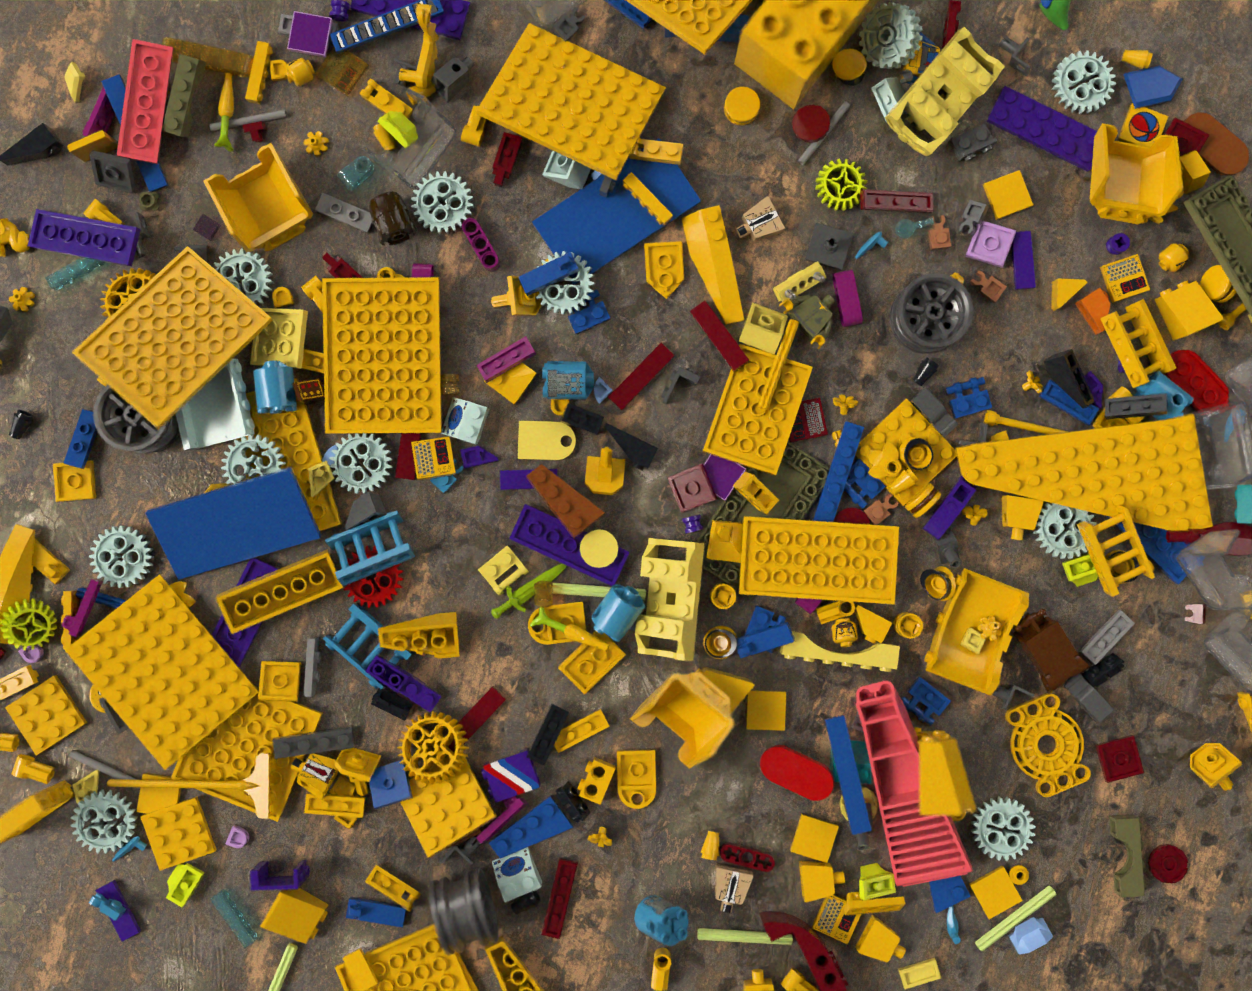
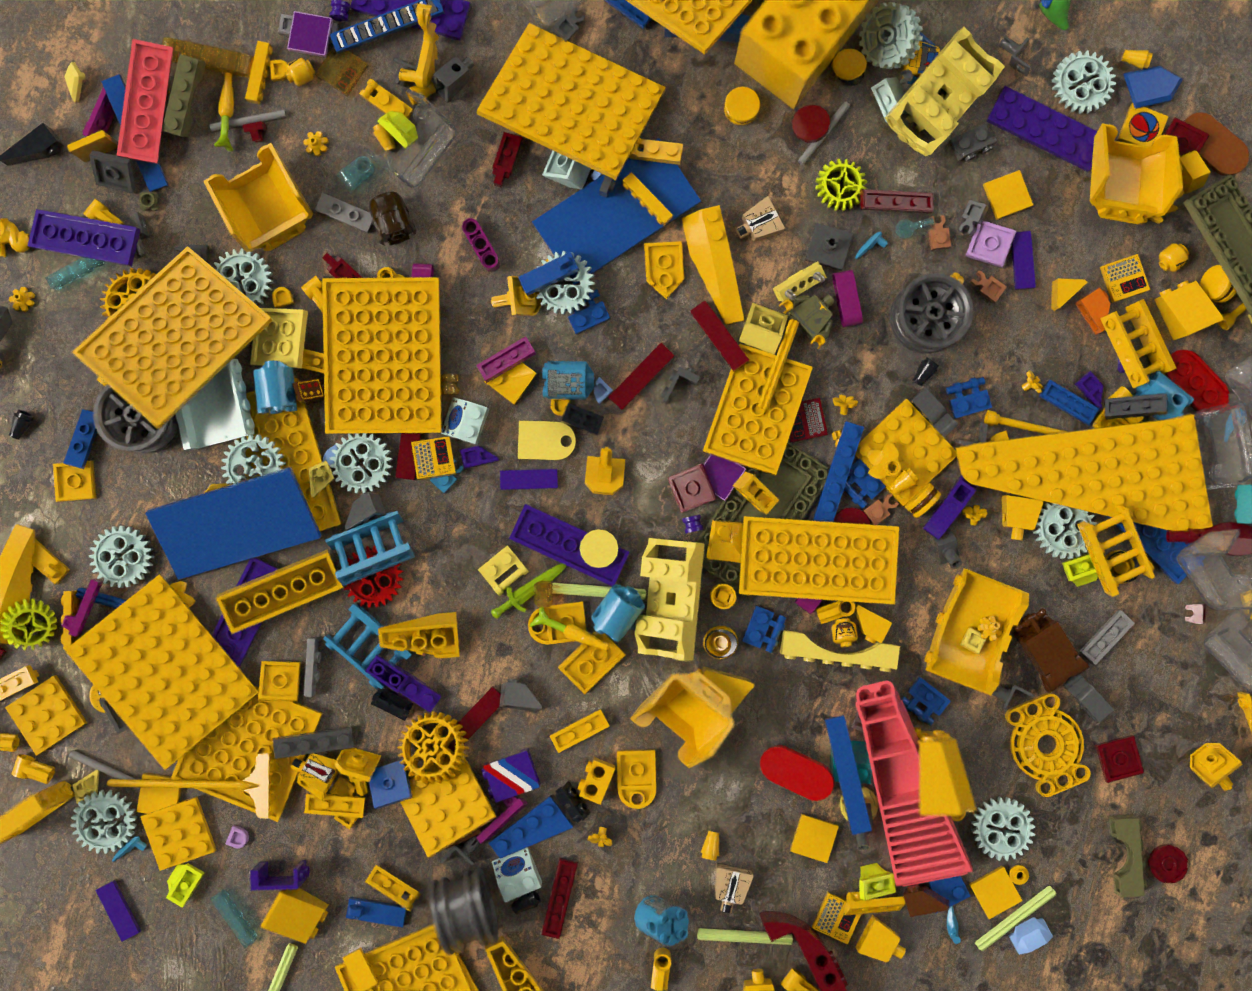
(30, 655): lavender tile -> none
(109, 907): dark azure plate -> none
(206, 227): tile -> none
(431, 189): light aqua gear -> none
(474, 130): yellow piece -> none
(518, 696): none -> dark grey slope
(547, 734): black hinge -> none
(566, 503): dark orange wedge -> none
(635, 449): black slope -> none
(762, 855): dark red beam -> none
(764, 640): blue hinge -> none
(766, 710): yellow tile -> none
(818, 880): yellow torso -> none
(908, 625): yellow wheel -> none
(915, 454): yellow piece -> none
(919, 973): light yellow tile -> none
(923, 900): none -> reddish brown slope
(938, 583): yellow piece -> none
(951, 24): dark red hinge -> none
(1068, 375): black slope -> none
(1109, 665): black hinge -> none
(1114, 246): dark purple wheel -> none

